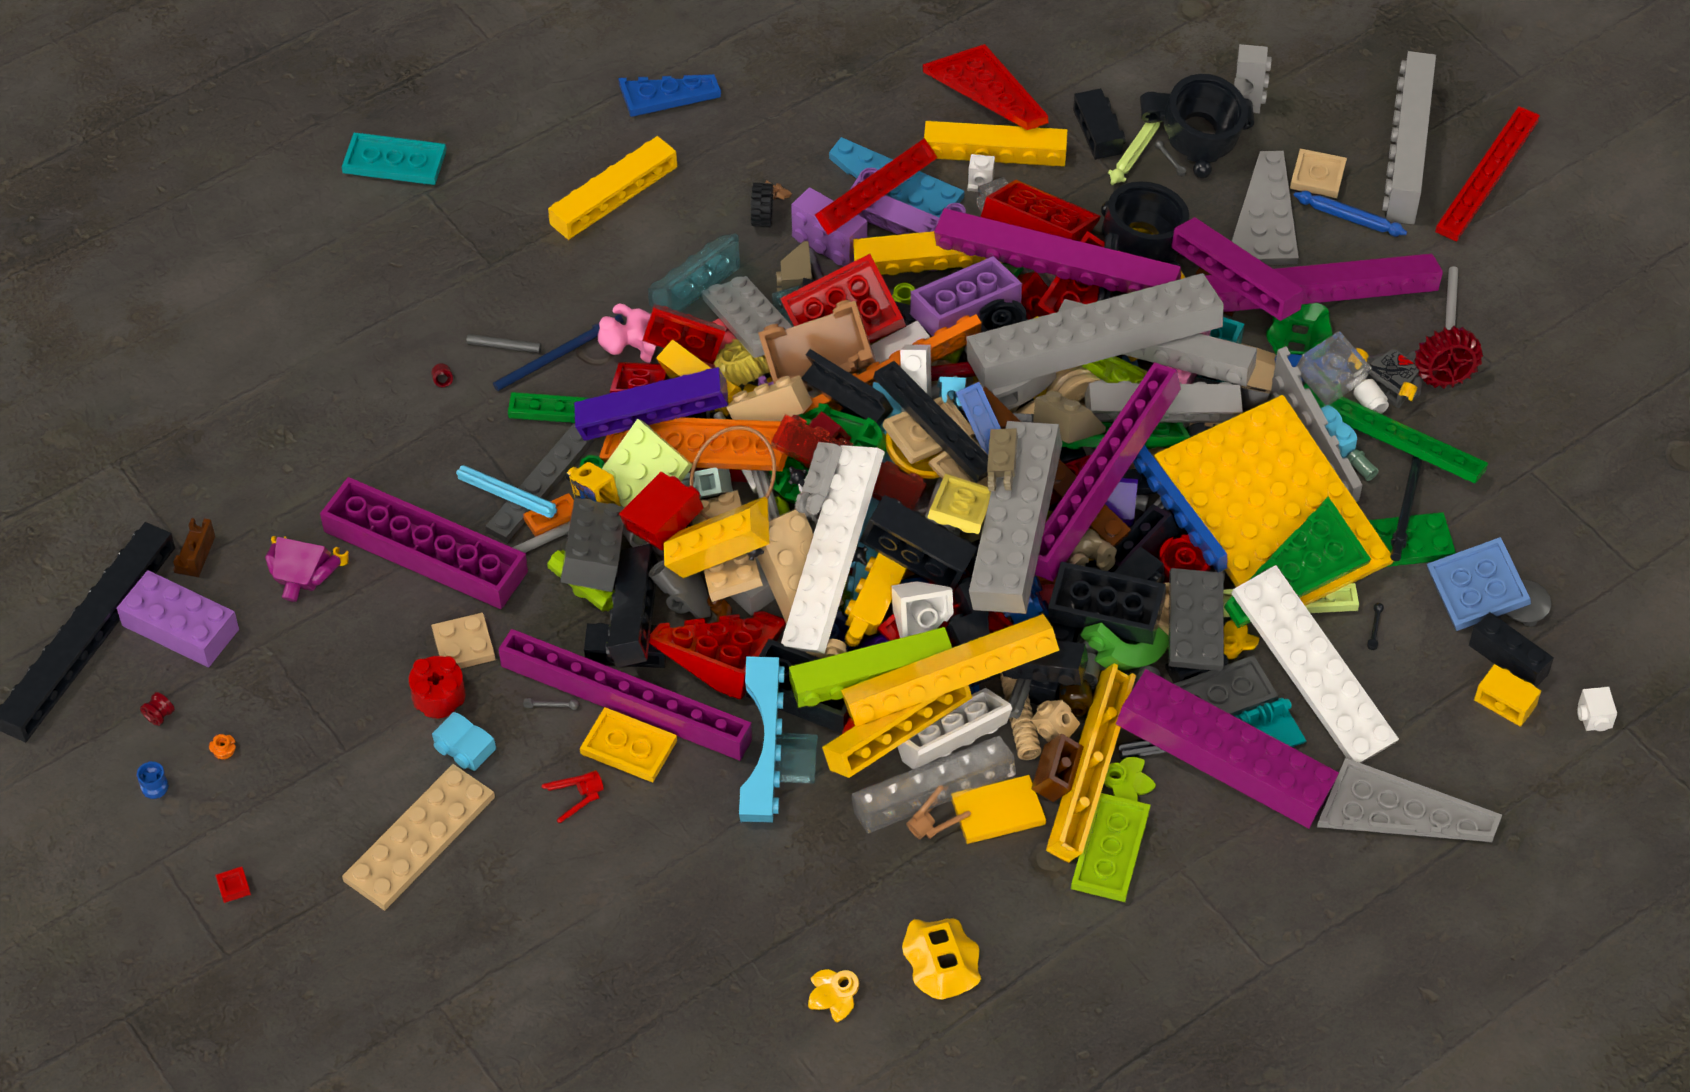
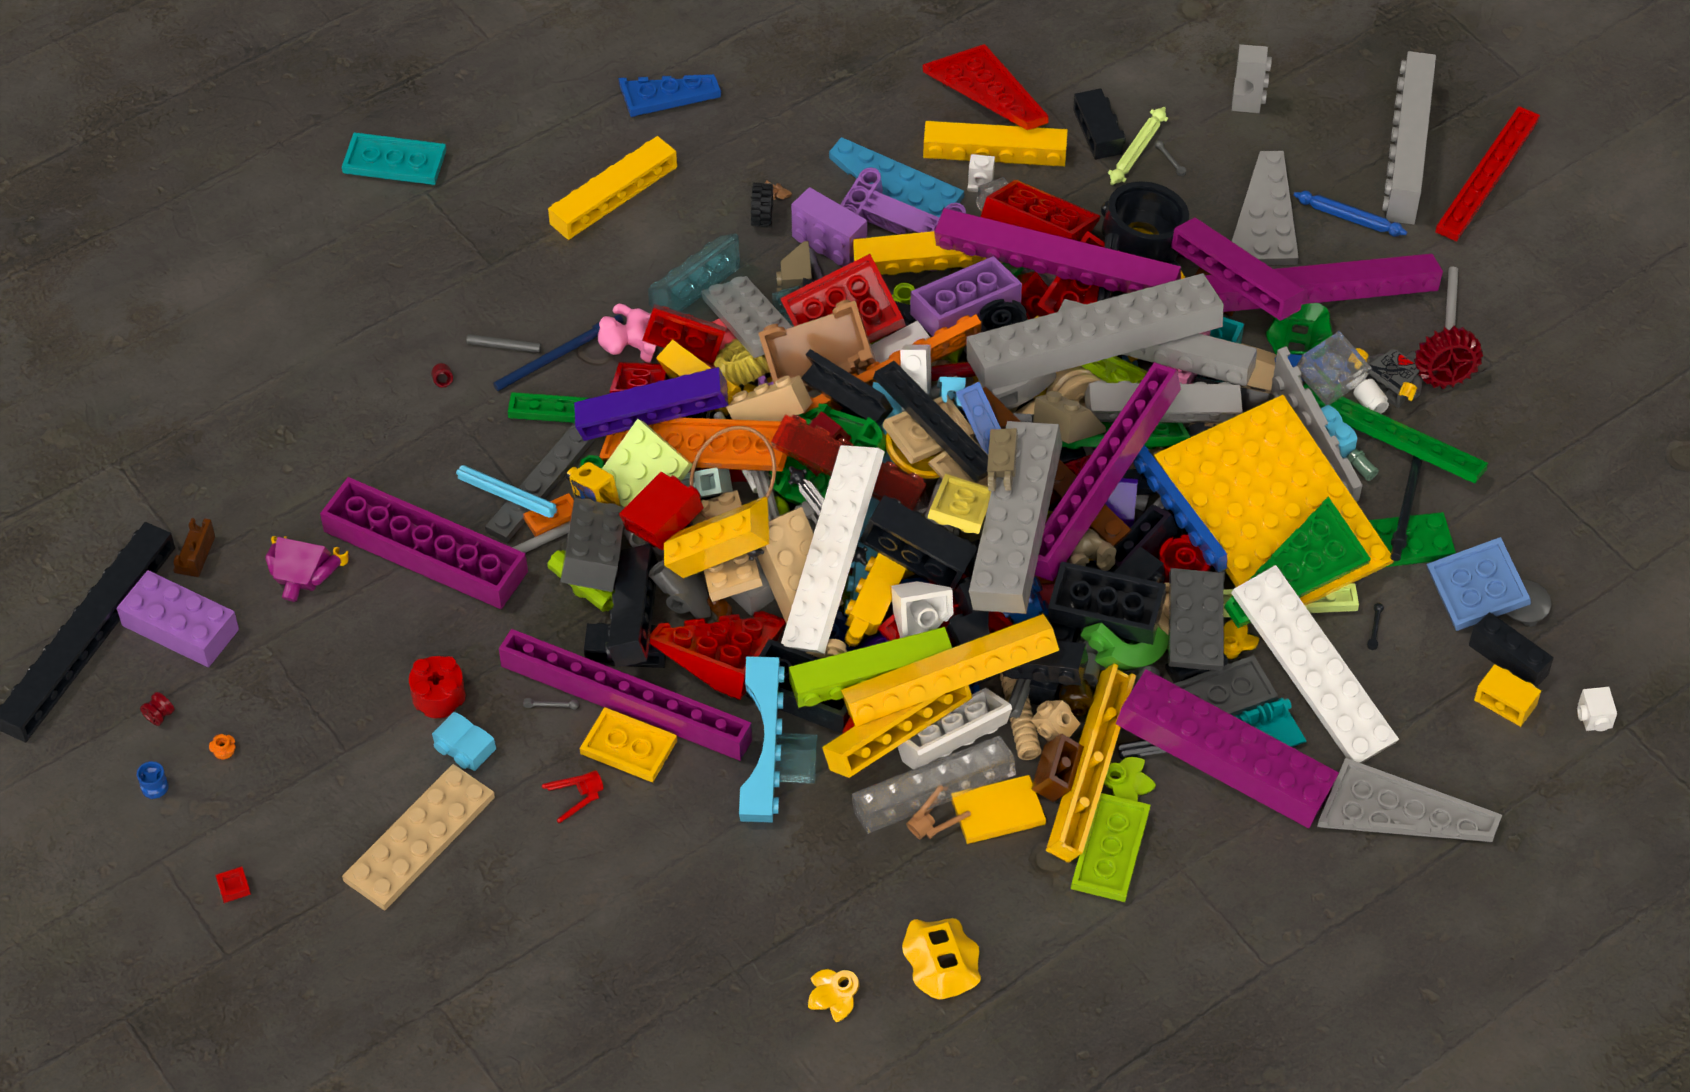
(464, 640): tan plate -> none
(818, 478): light grey hinge -> none
(875, 186): red plate -> none
(1206, 98): black piece -> none
(1318, 173): tan plate -> none

